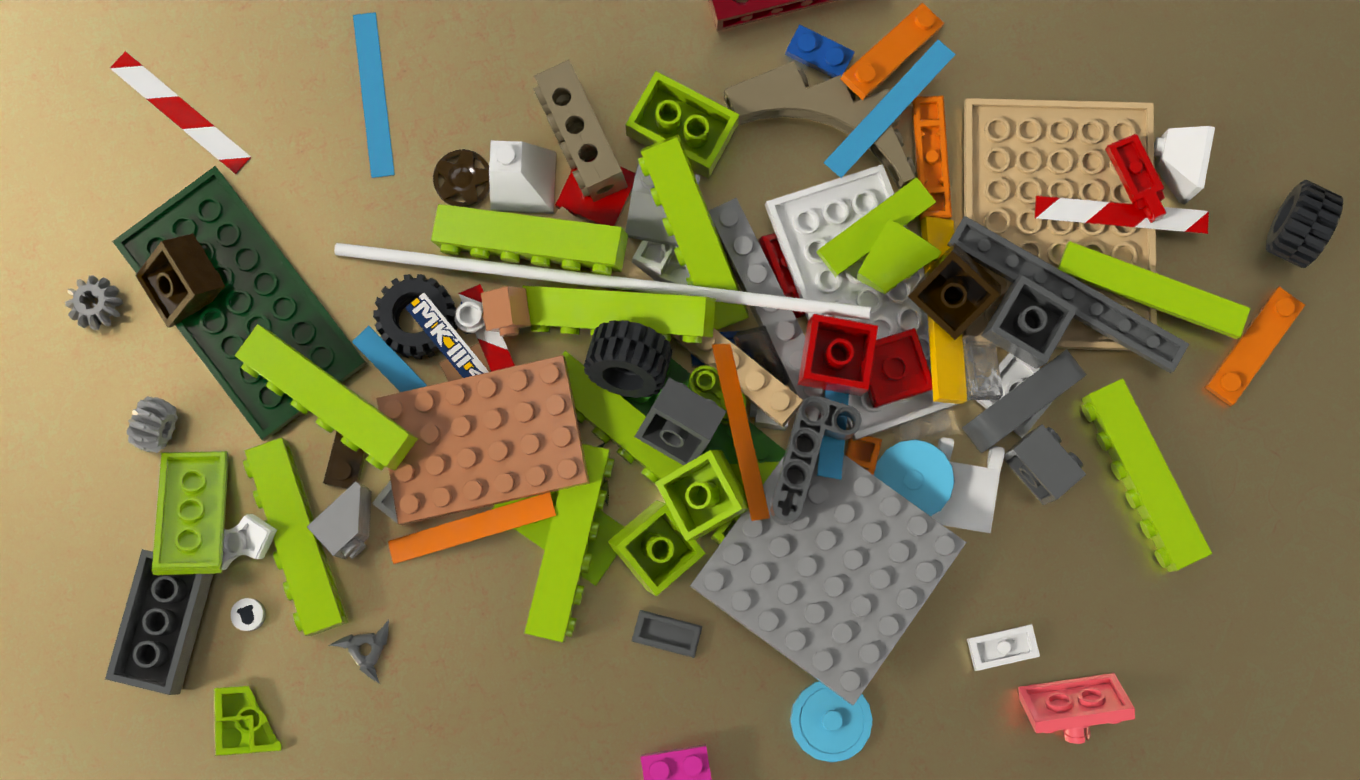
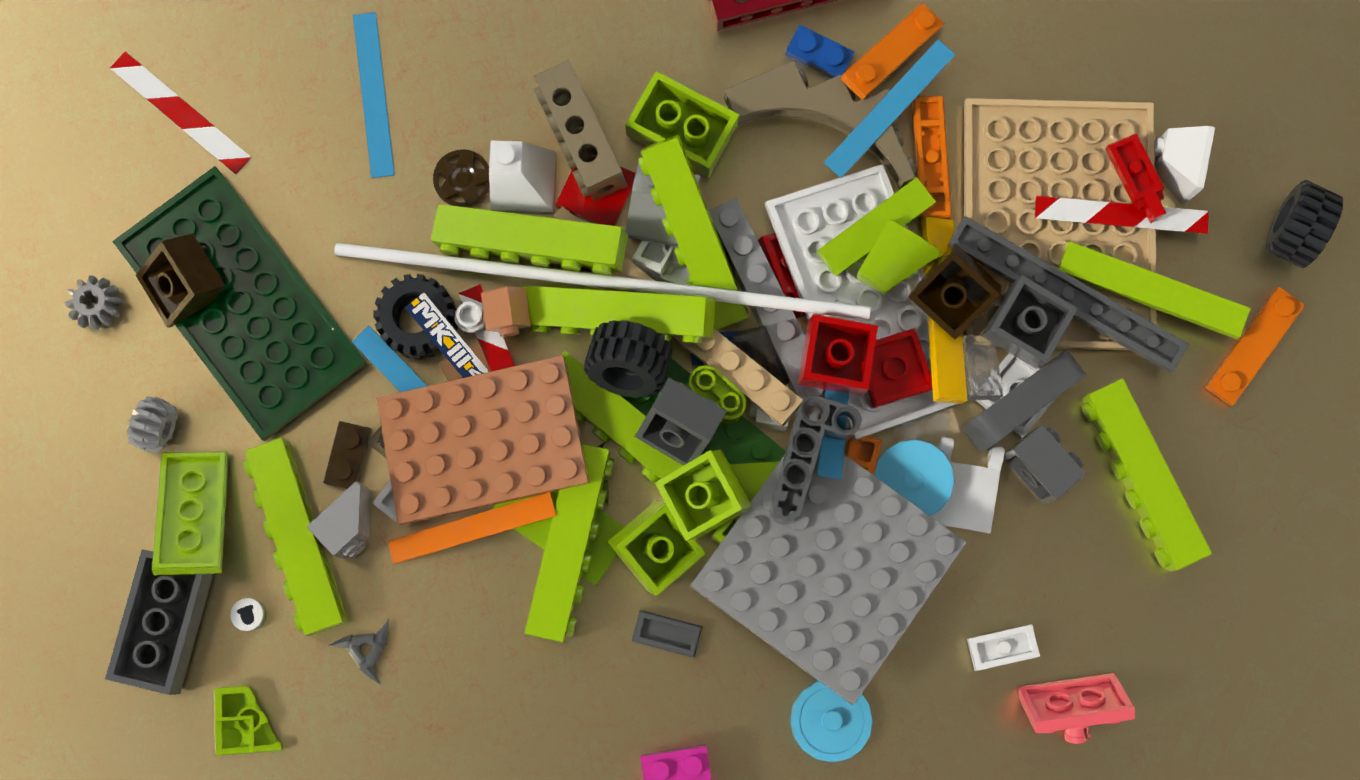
(248, 538): white tile -> none
(326, 398): lime brick -> none
(741, 432): orange sticker -> none

